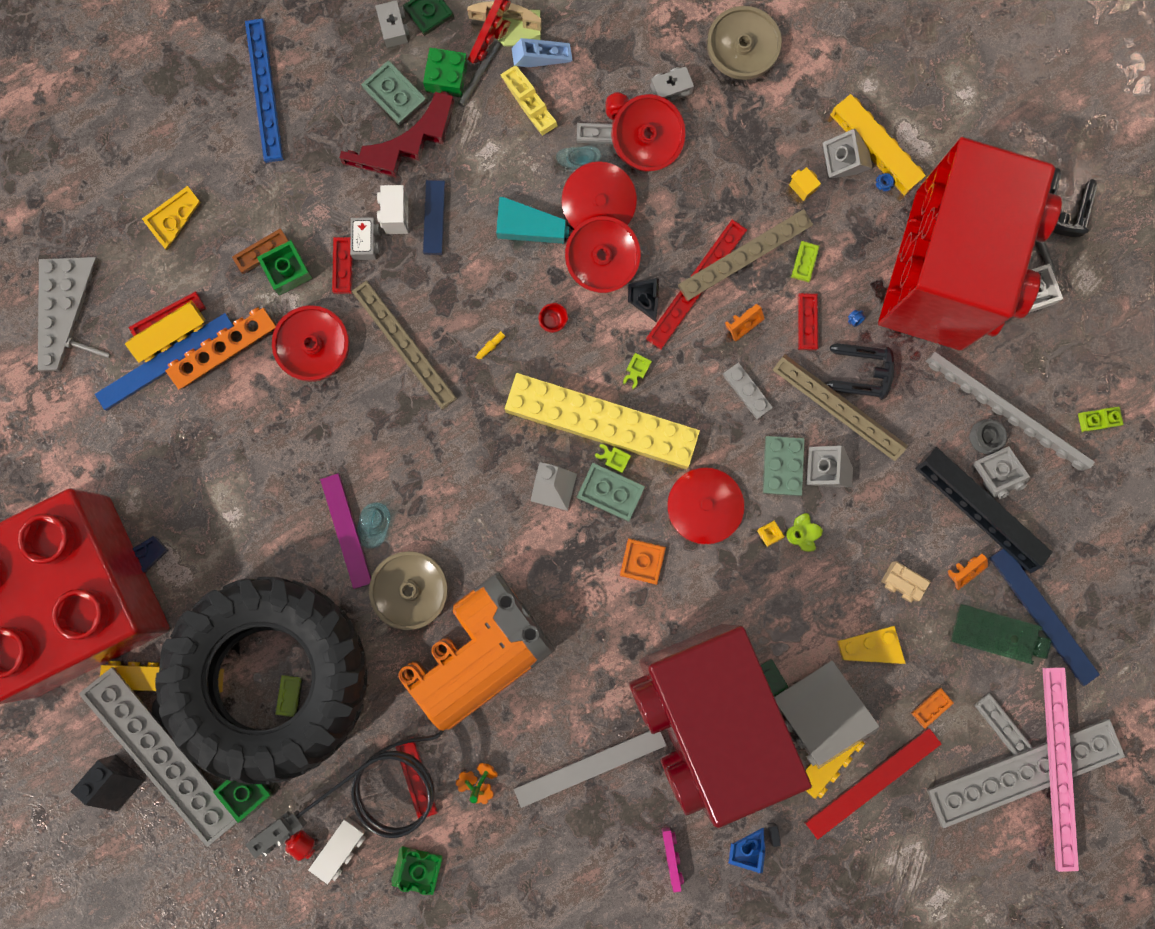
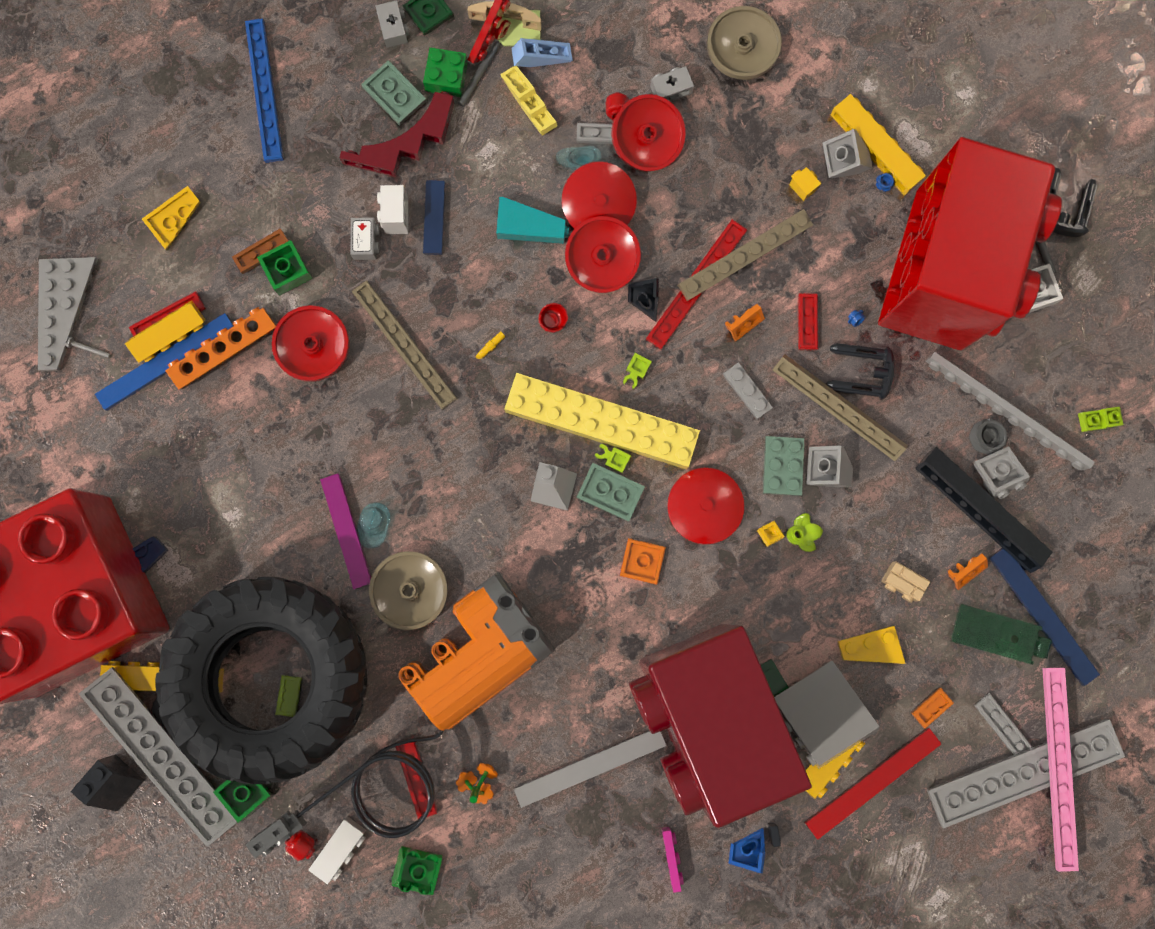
(342, 266): red tile -> none
(805, 261): lime plate -> none

